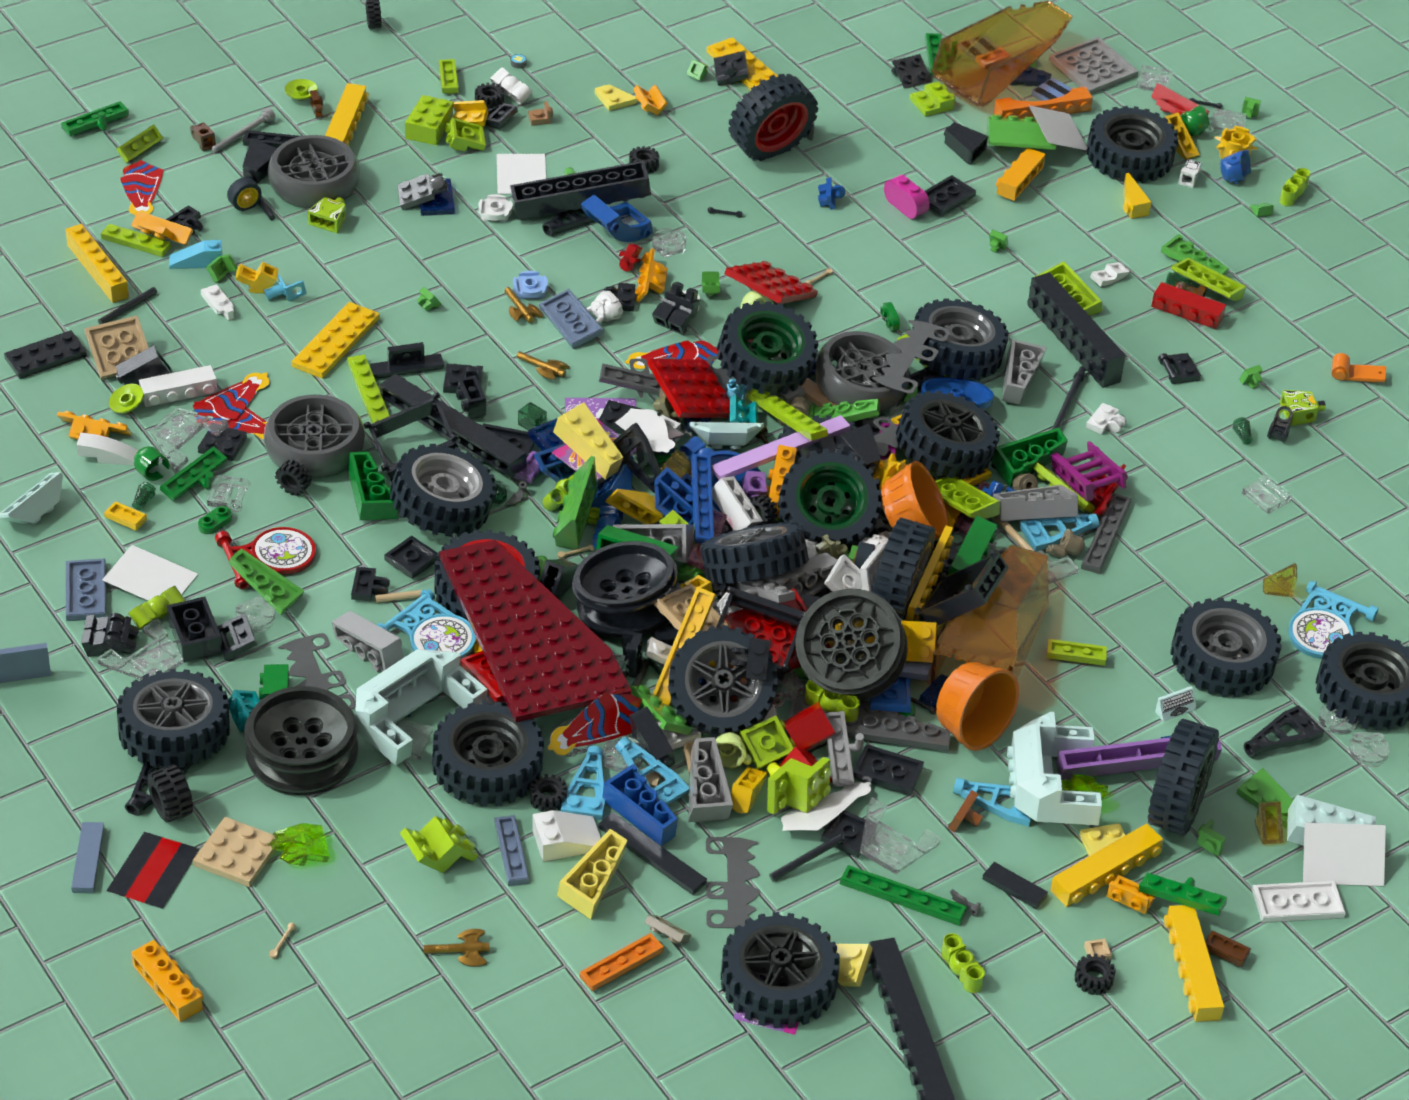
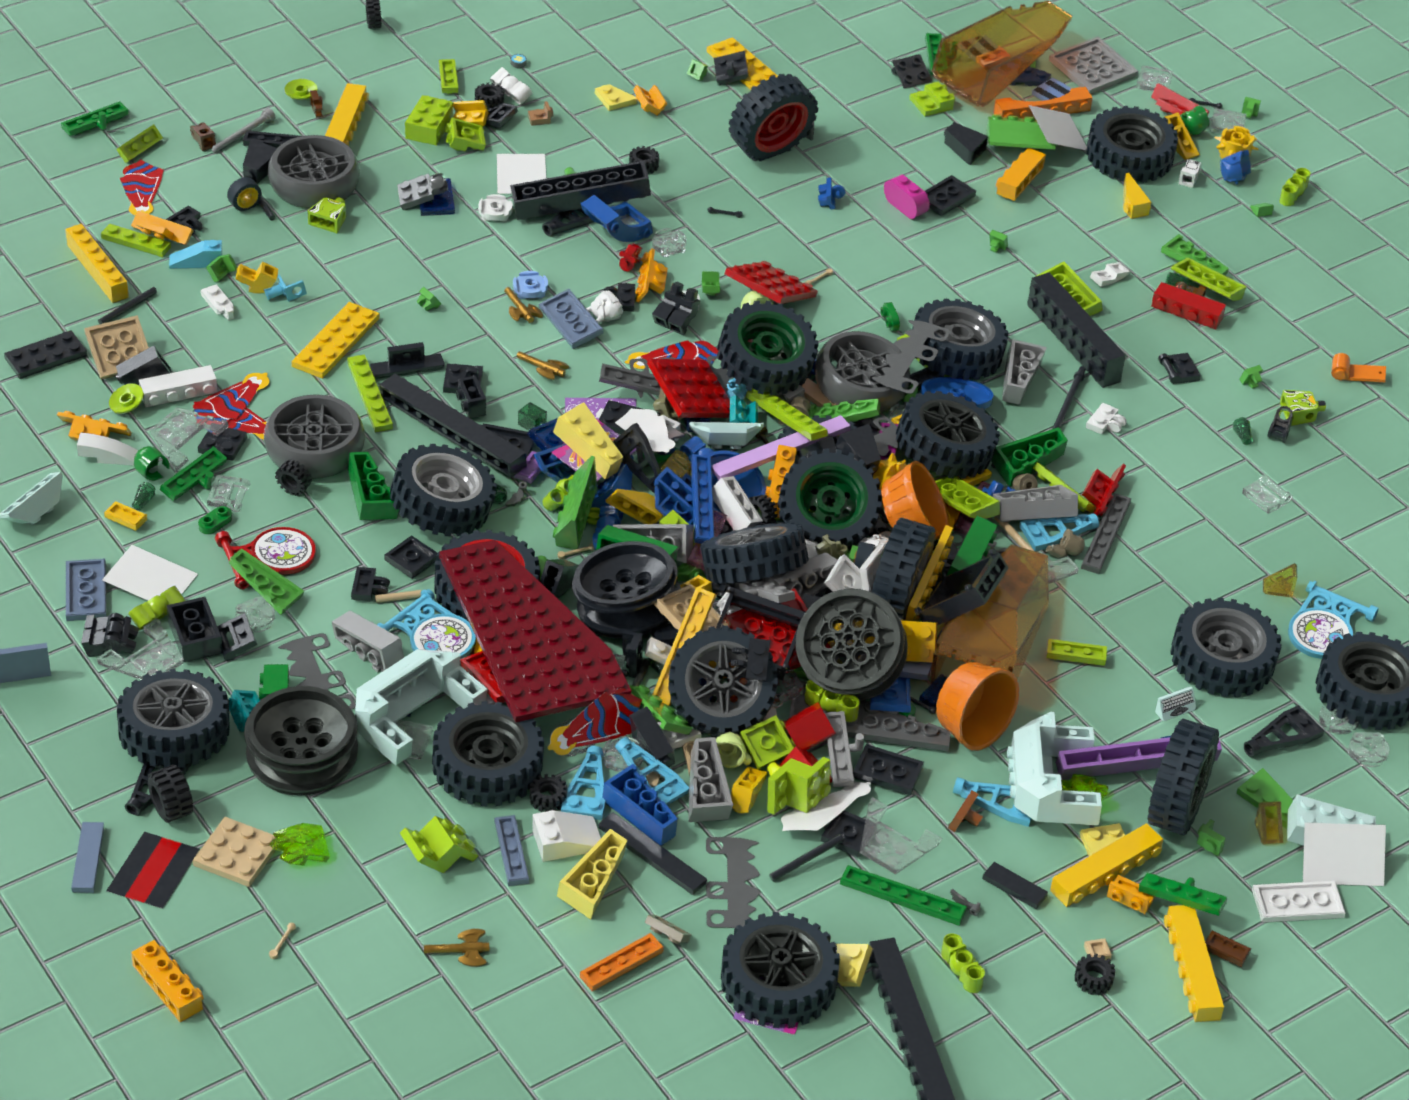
(404, 418): black window -> none
(754, 479): medium lavender brick -> none
(1080, 482): magenta fence -> none

